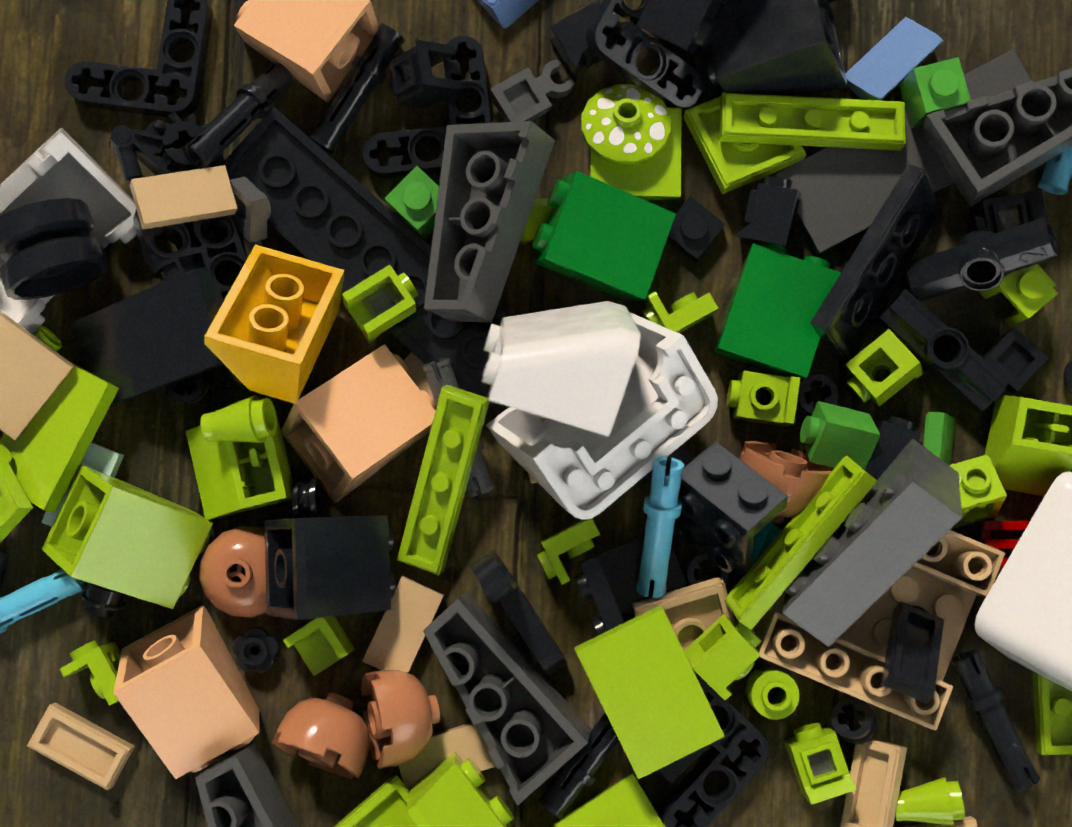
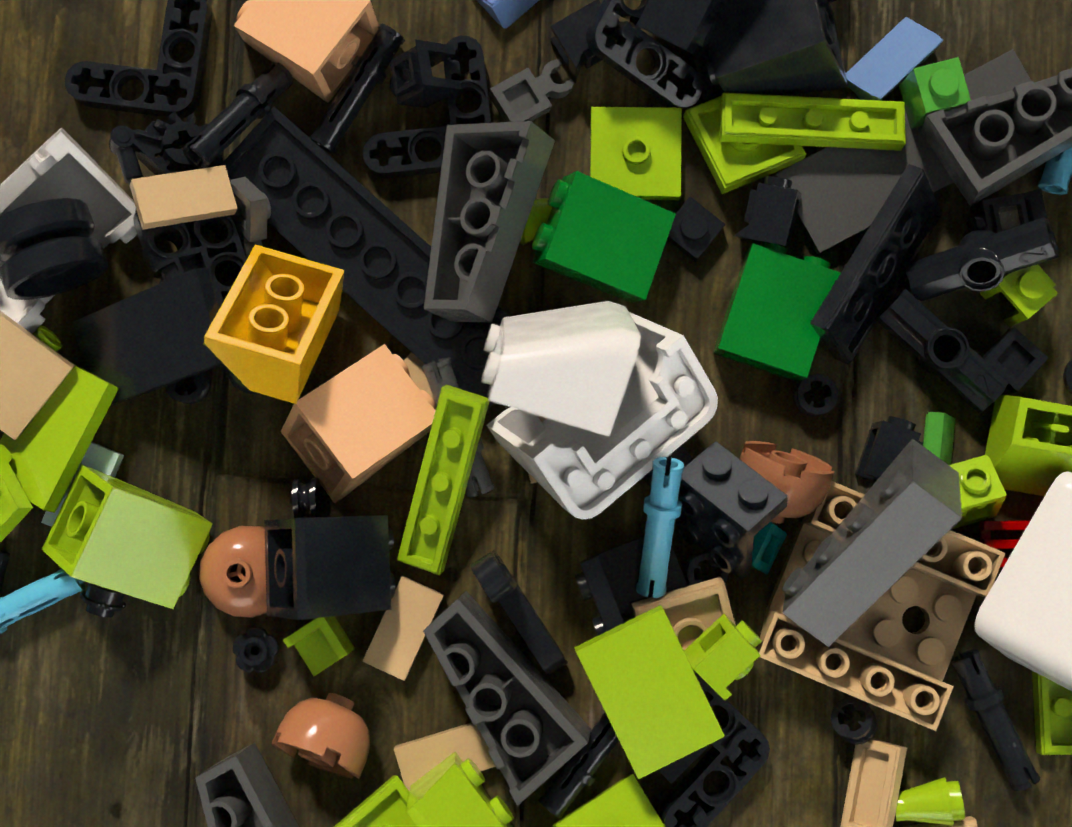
(80, 746): tan tile -> none
(102, 662): lime bracket -> none
(186, 693): light nougat slope -> none
(240, 474): lime slope -> none
(241, 422): lime cone -> none
(380, 302): lime window -> none
(398, 716): nougat cylinder -> none
(415, 202): bright green brick -> none
(574, 540): lime bracket -> none
(622, 138): lime dish -> none
(686, 311): lime bracket -> none
(759, 685): lime brick -> none
(783, 401): lime brick -> none
(799, 542): lime tile -> none
(818, 763): lime window -> none
(838, 432): bright green brick -> none
(883, 353): lime brick -> none
(913, 652): black tile -> none

